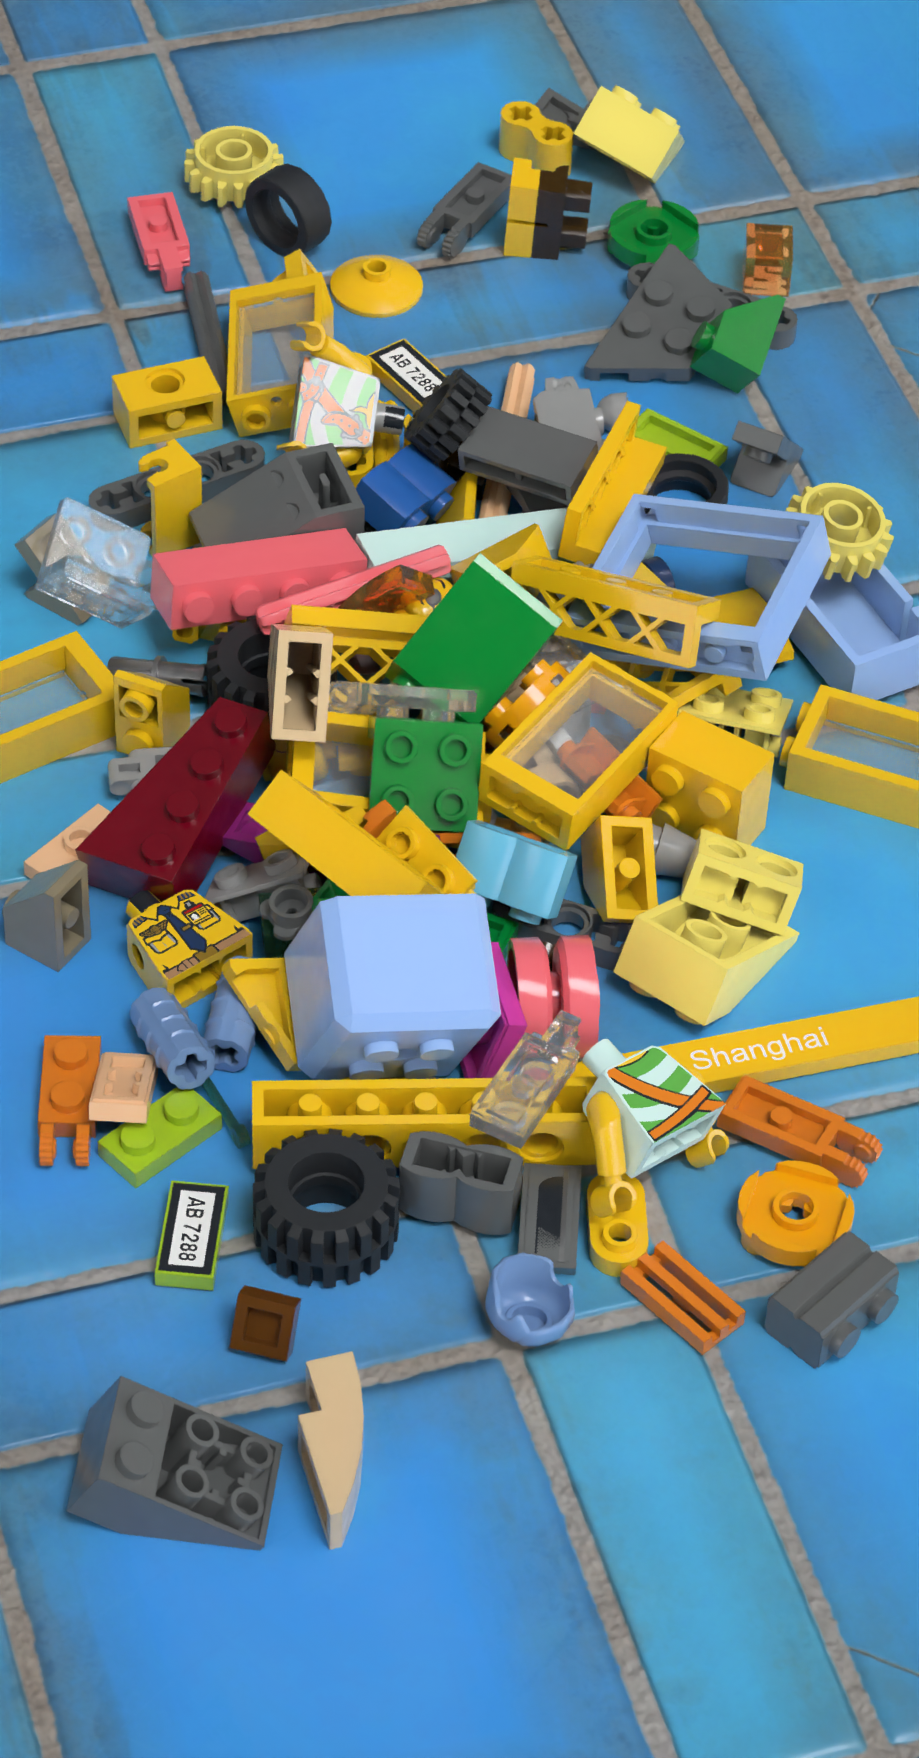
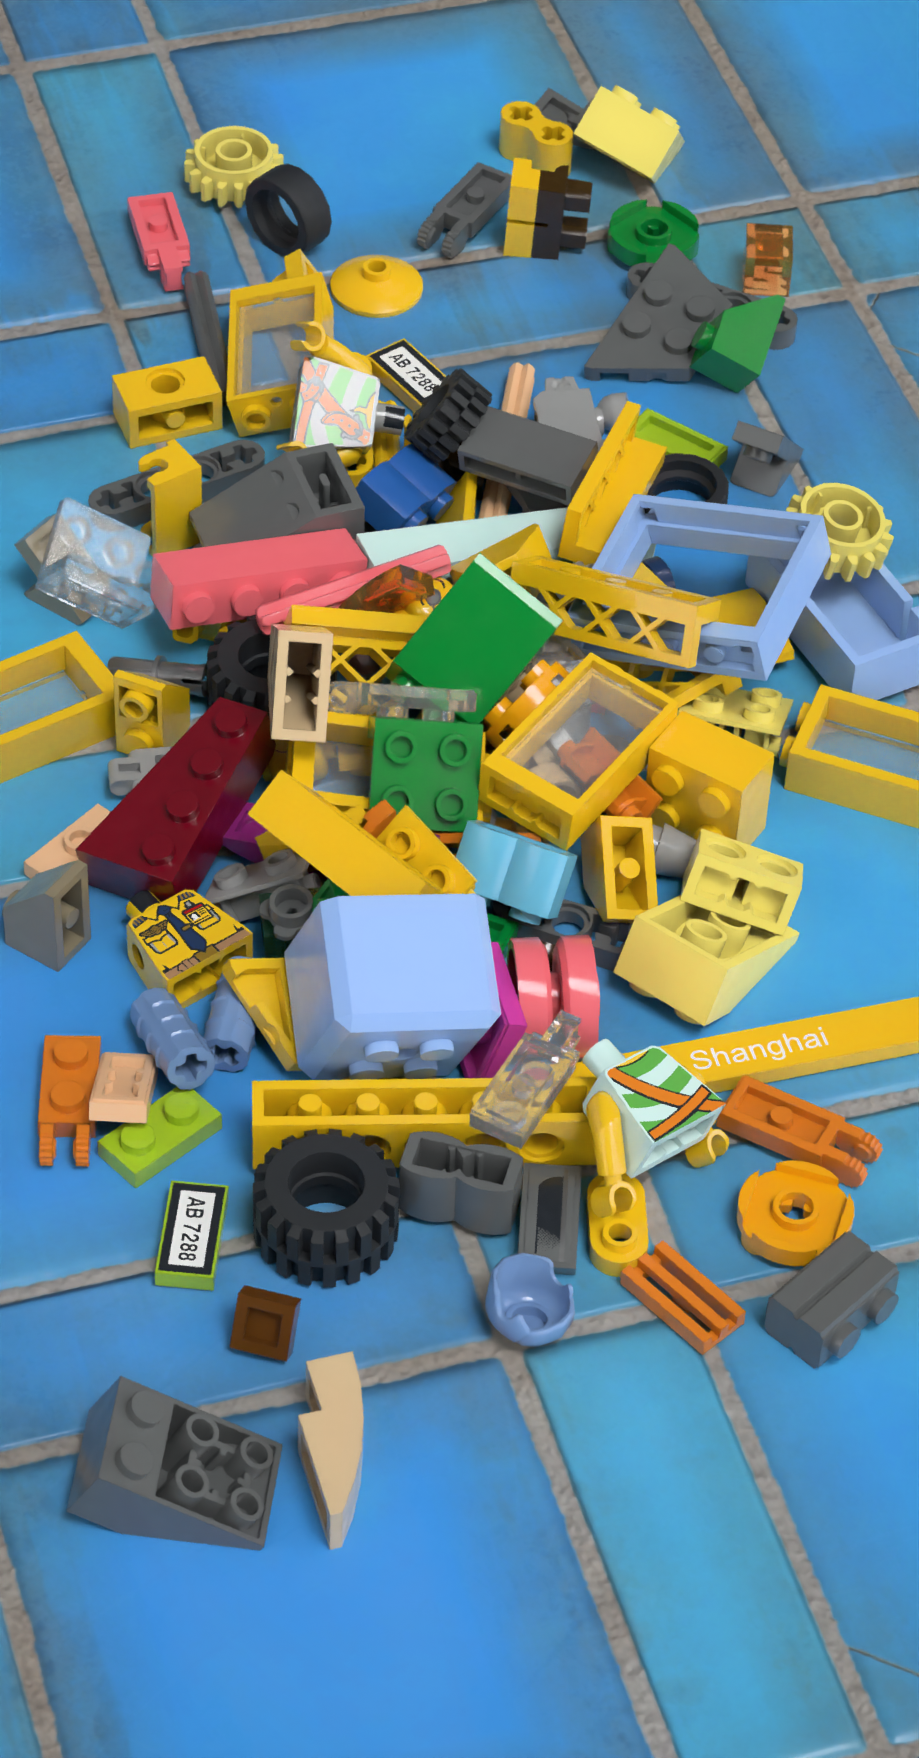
(238, 1131): hinge -> none

